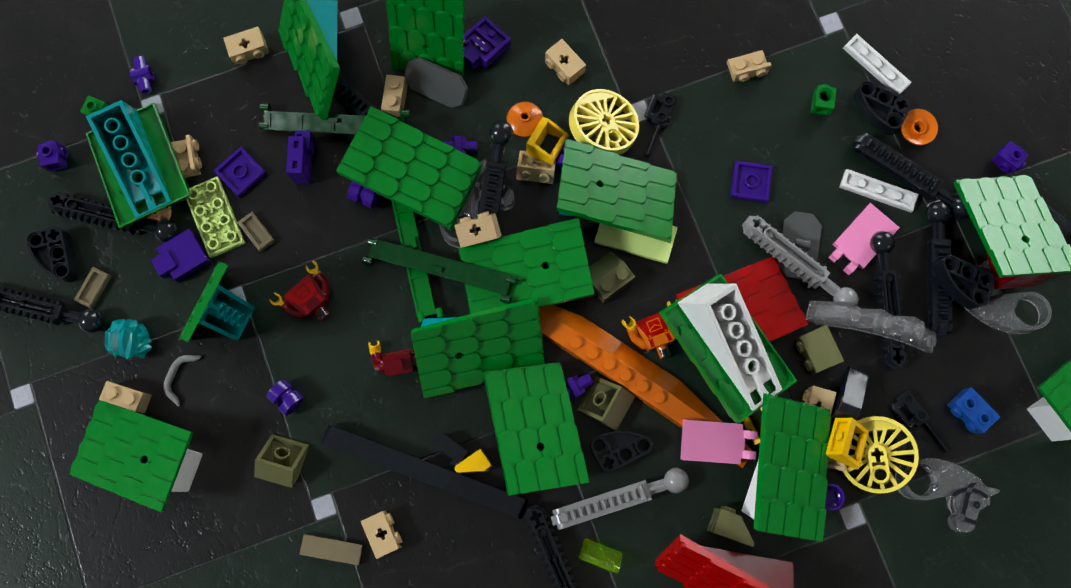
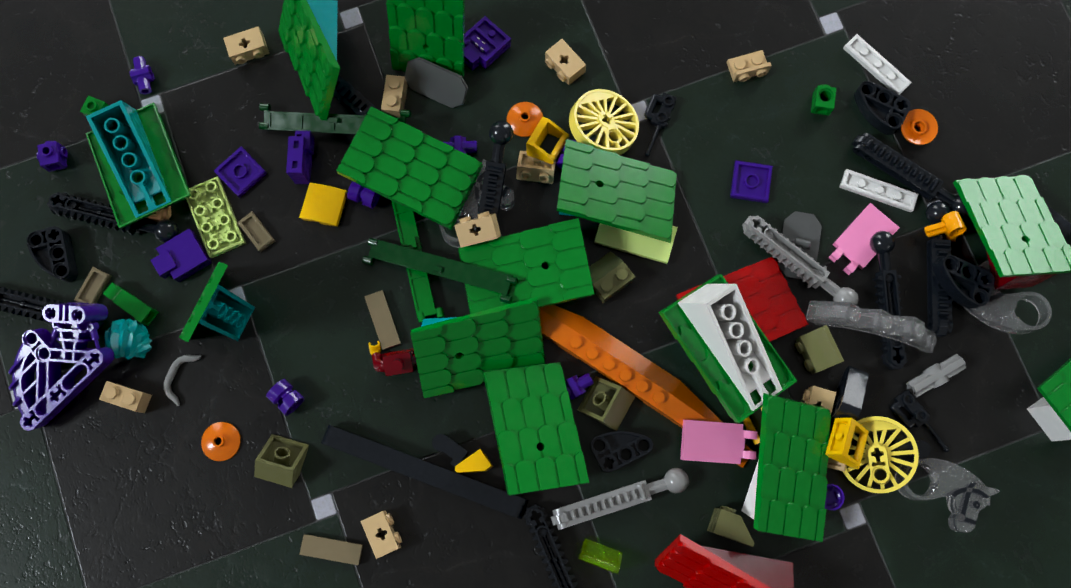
(44, 395): none -> dark purple beam
(130, 304): none -> green leg
(135, 456): green piece -> none
(187, 156): tan bracket -> none
(229, 441): none -> orange dish
(307, 297): torso -> none
(323, 204): none -> yellow slope
(382, 320): none -> dark tan tile
(651, 334): torso -> none
(936, 375): none -> light grey piece
(950, 224): none -> light orange axle
(973, 411): blue brick -> none
(1010, 158): dark purple brick -> none

